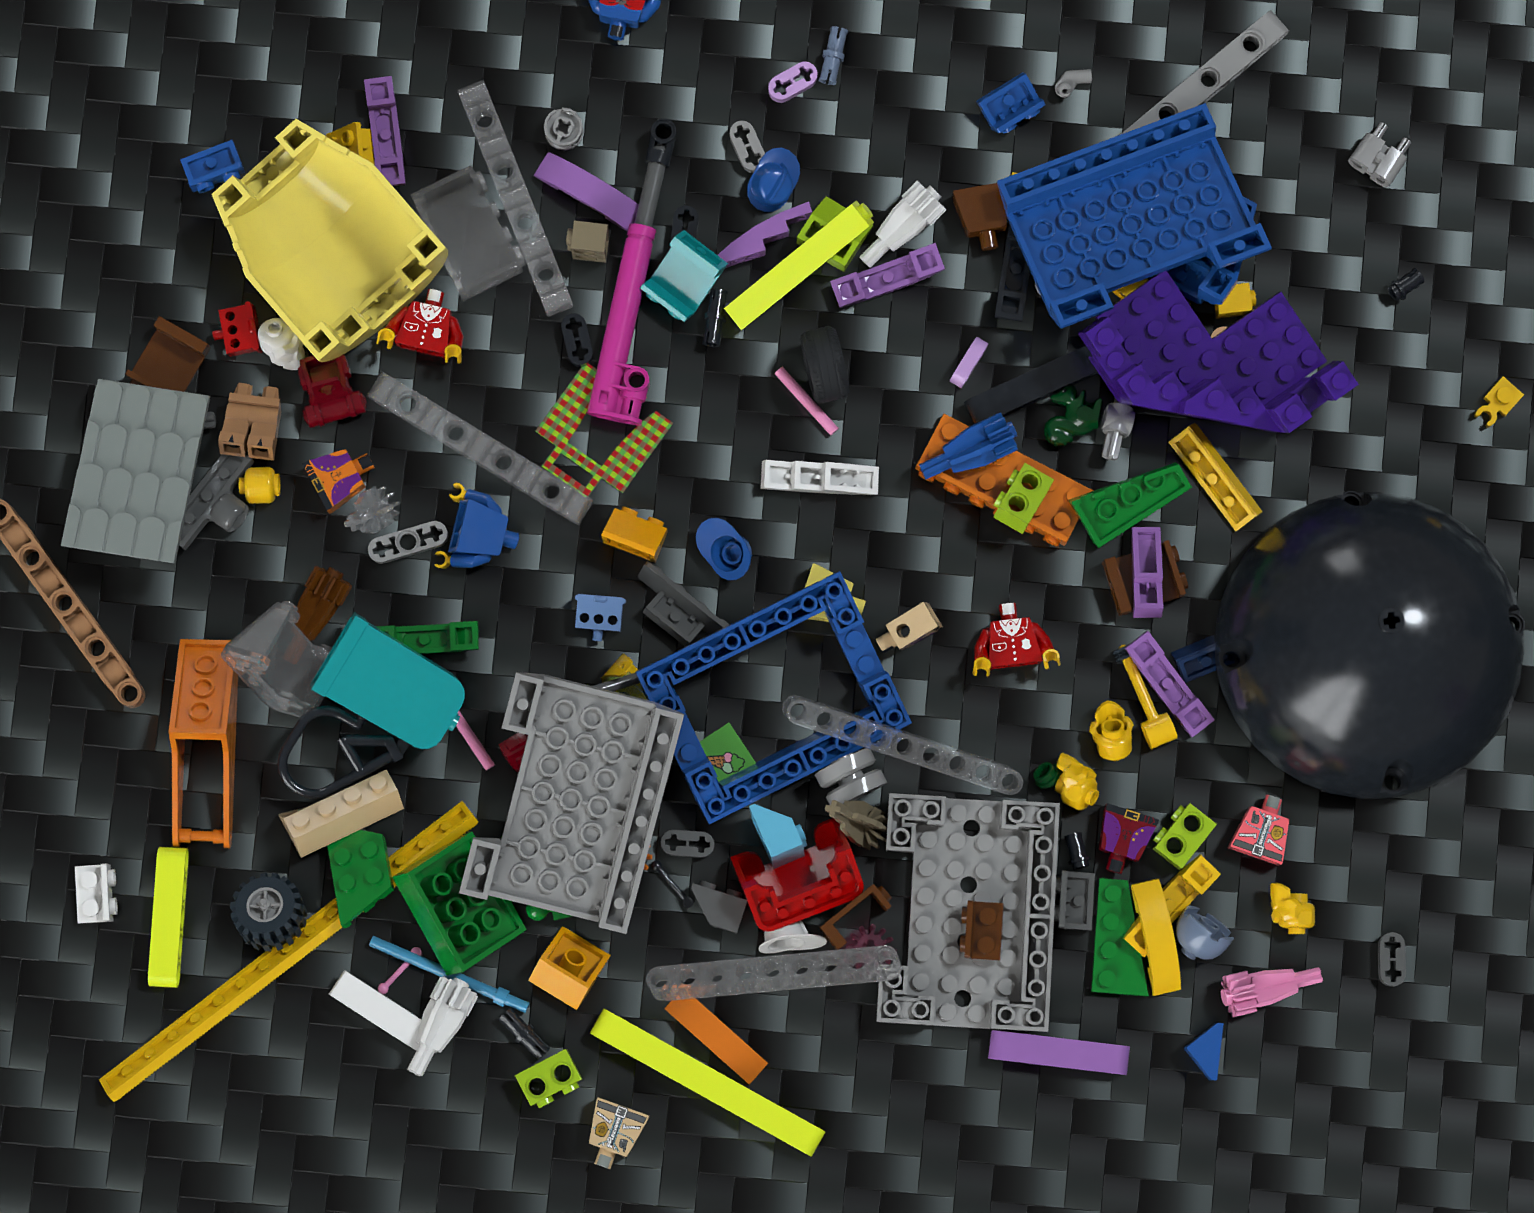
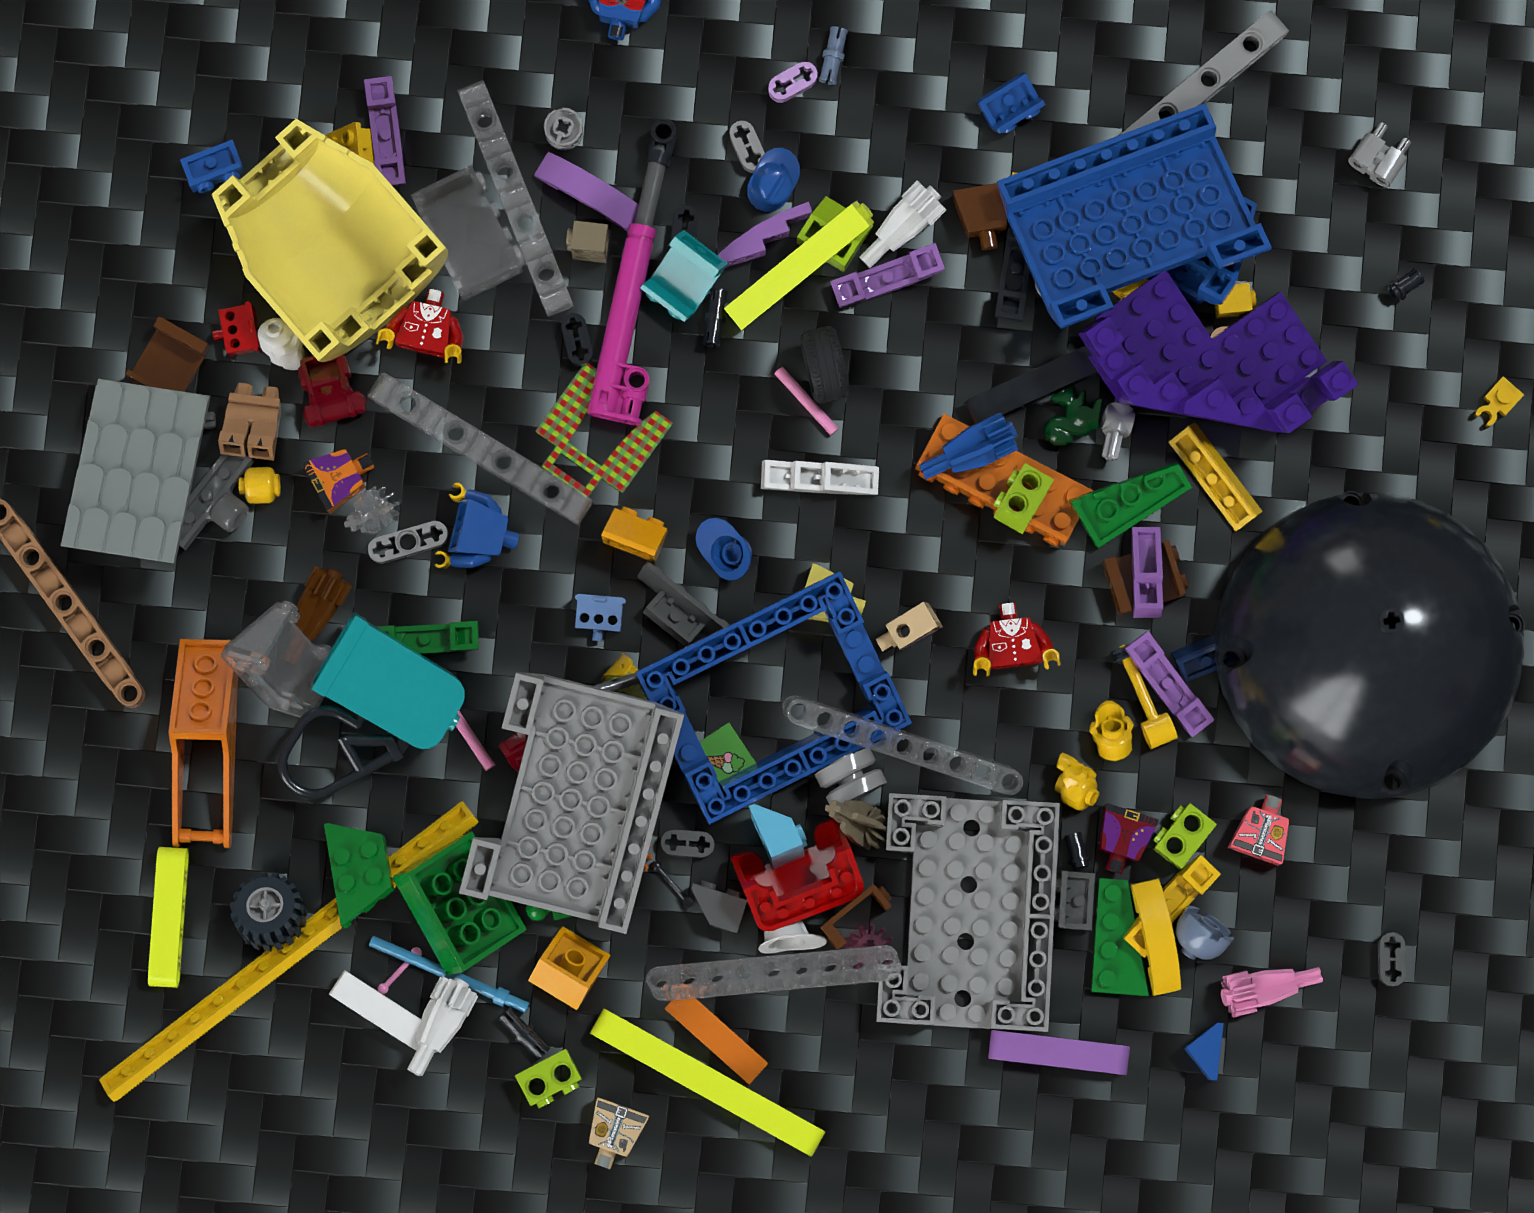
(95, 893): white bracket -> none
(342, 813): tan wedge -> none
(969, 362): lavender beam -> none
(983, 930): reddish brown bracket -> none
(1046, 775): dark green plate -> none
(1070, 79): light grey arm -> none
(1291, 909): yellow head -> none

